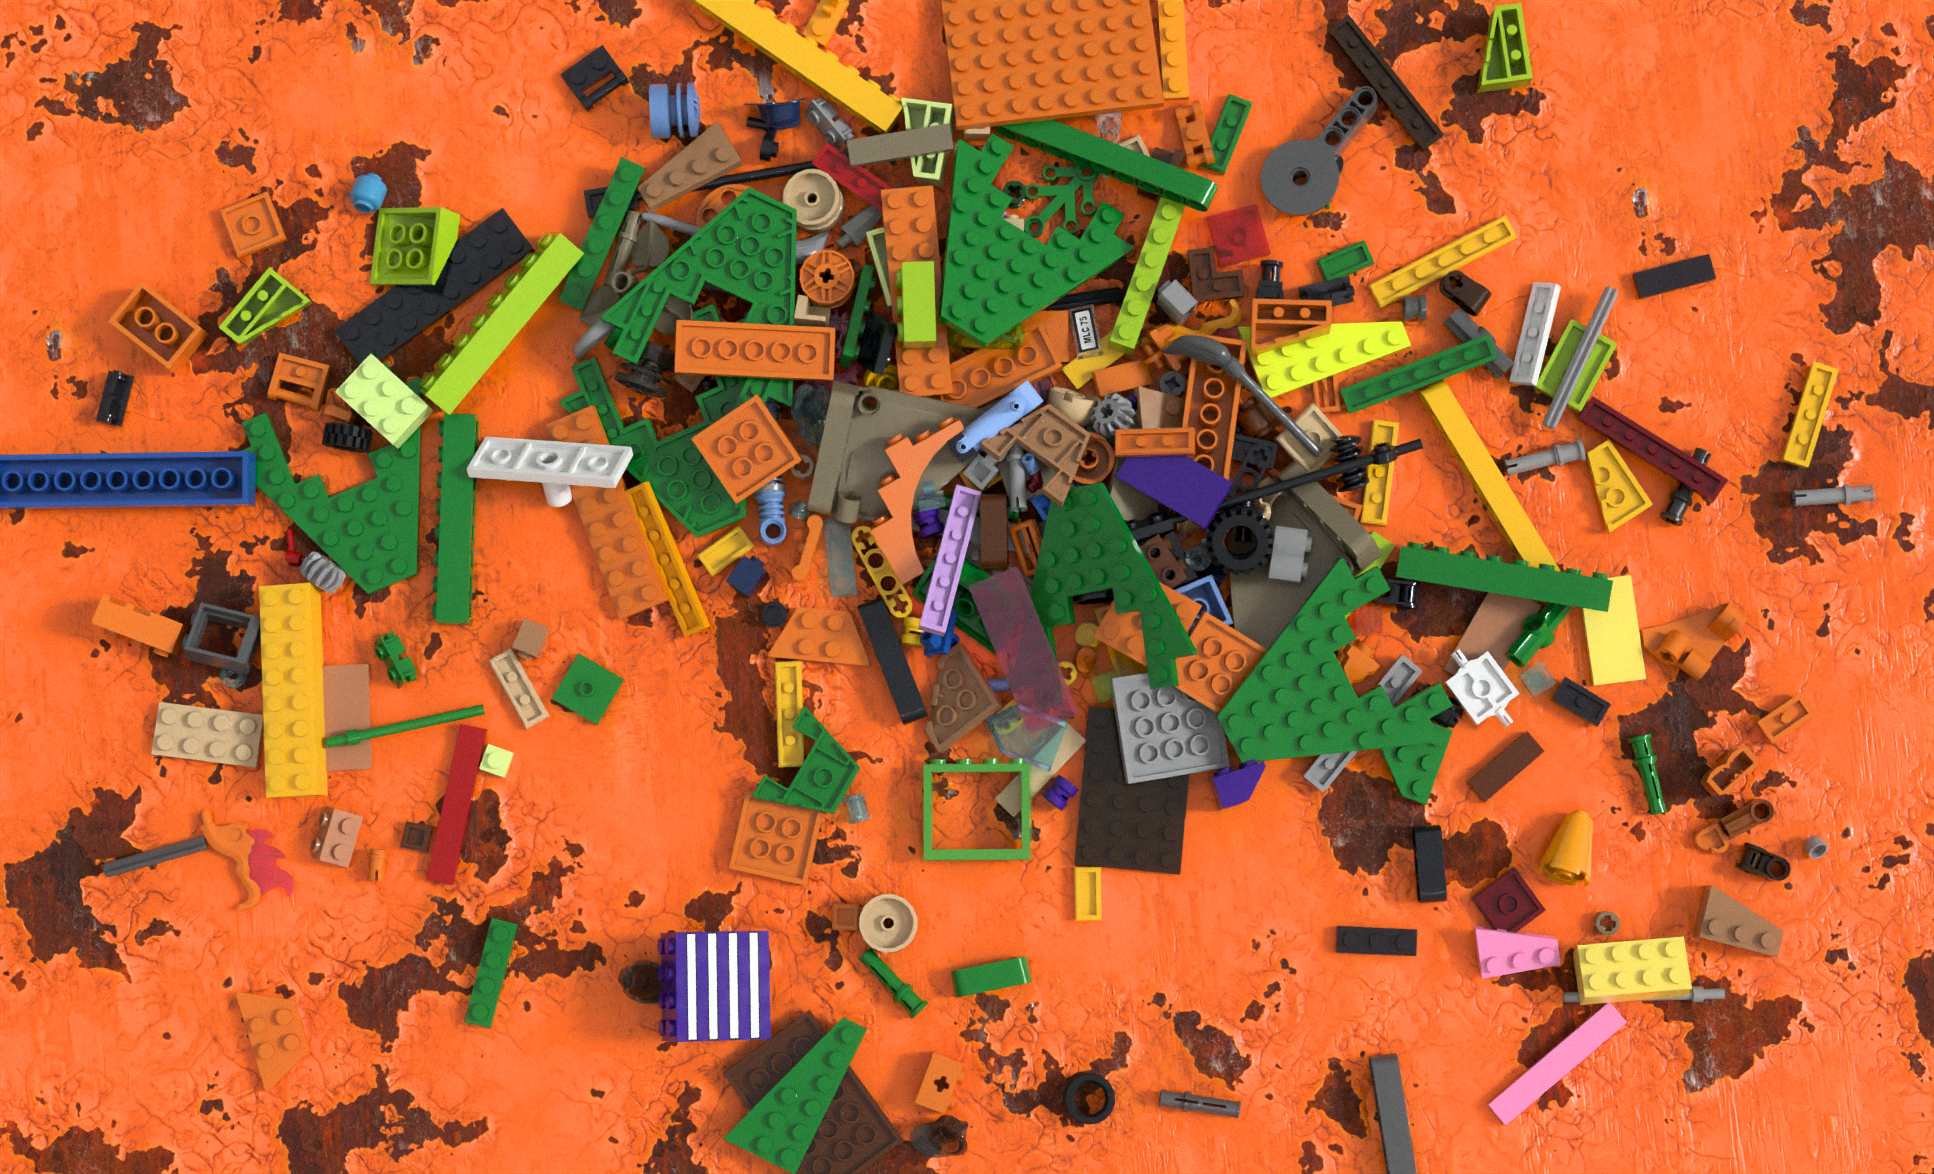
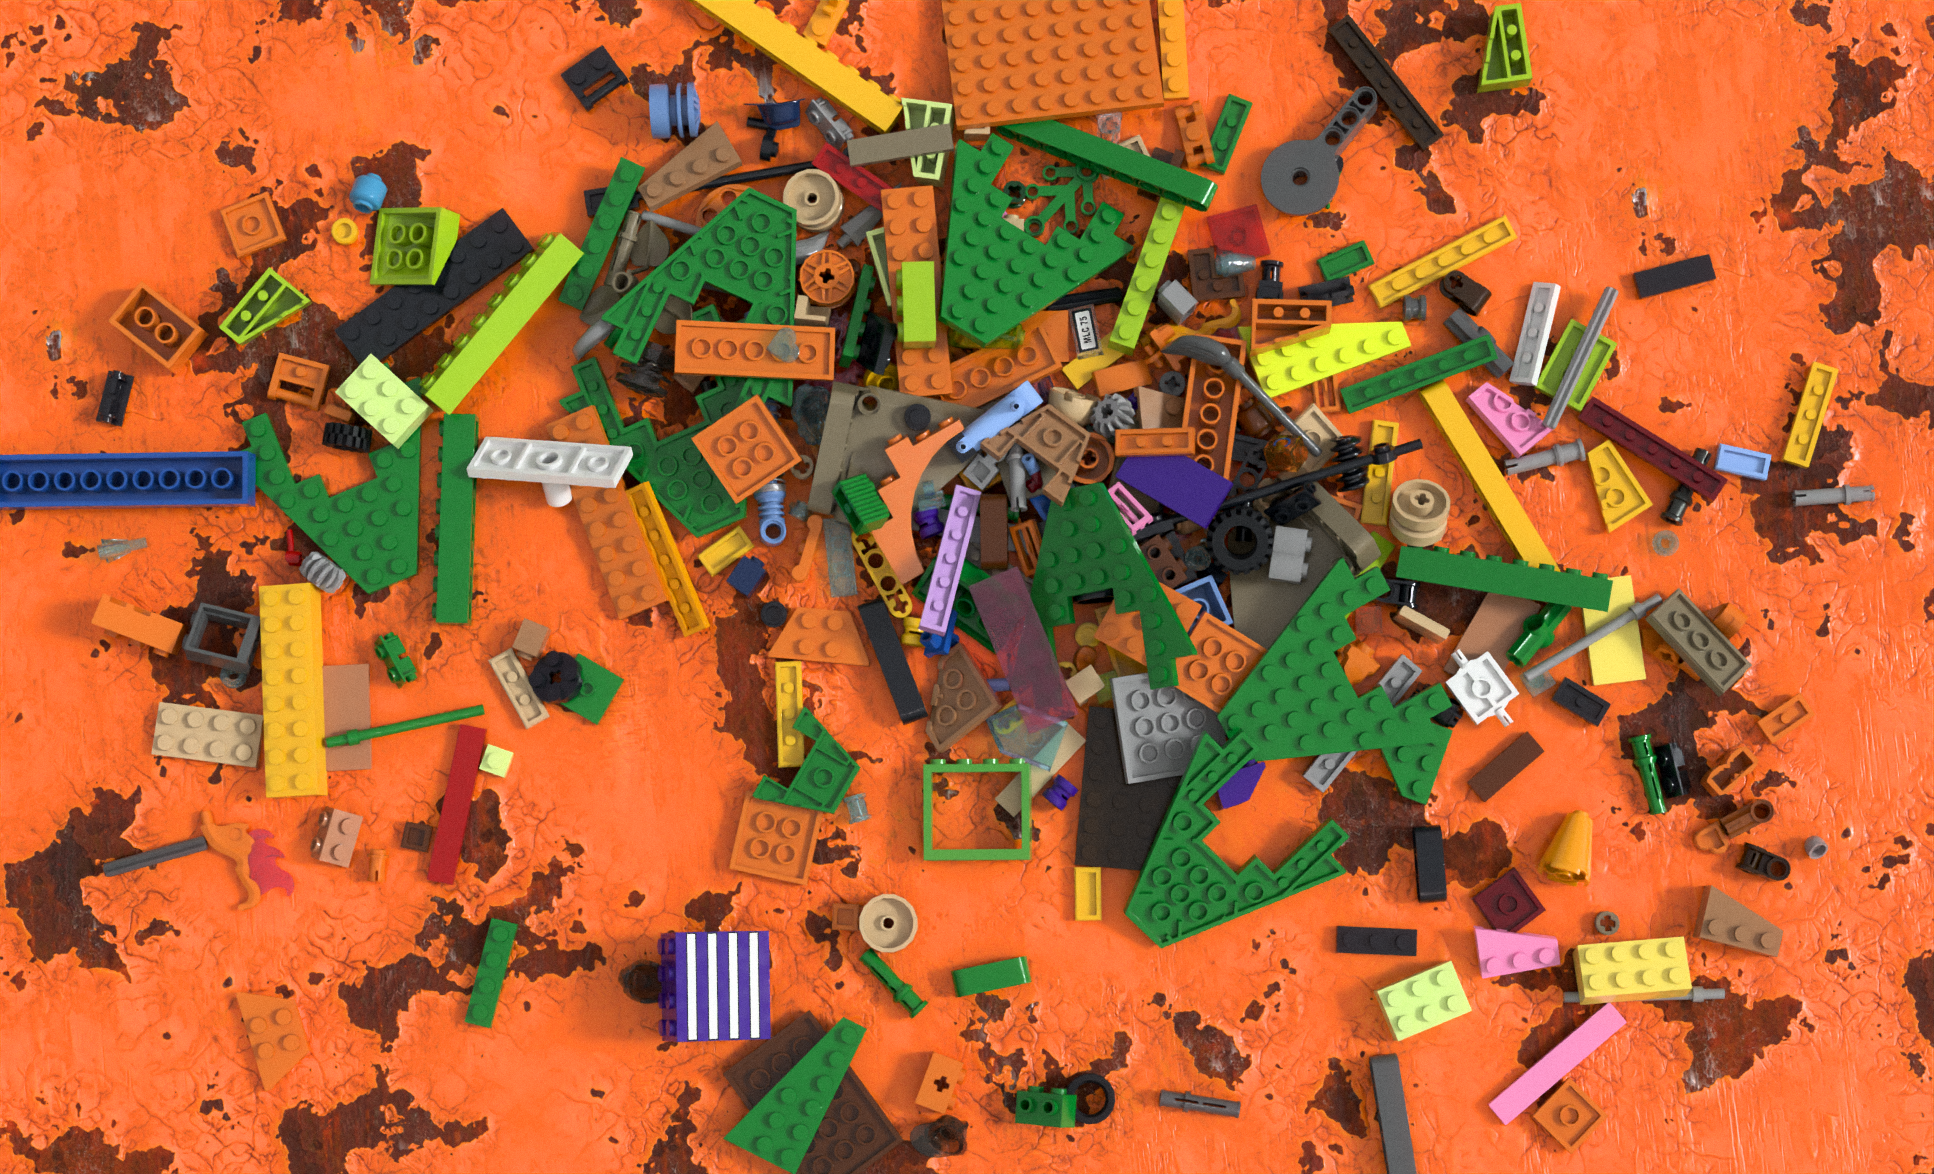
(116, 548): none -> clear light blue cone
(344, 231): none -> yellow tile
(543, 674): none -> black plate
(784, 345): none -> clear light blue tile
(860, 504): none -> green brick
(917, 416): none -> black plate
(1046, 1108): none -> green brick
(1084, 685): none -> tan panel
(1138, 524): none -> bright pink tile
(1188, 886): none -> green wing
(1234, 263): none -> clear light blue cone
(1285, 453): none -> clear orange brick
(1294, 505): none -> black hinge
(1419, 512): none -> tan wheel
(1421, 624): none -> tan tile
(1422, 1000): none -> yellowish green brick
(1512, 424): none -> bright pink wing
(1569, 1115): none -> orange plate
(1635, 612): none -> light grey bar
(1671, 537): none -> clear light blue plate
(1673, 781): none -> black hinge
(1698, 642): none -> dark tan tile
(1742, 462): none -> light blue tile

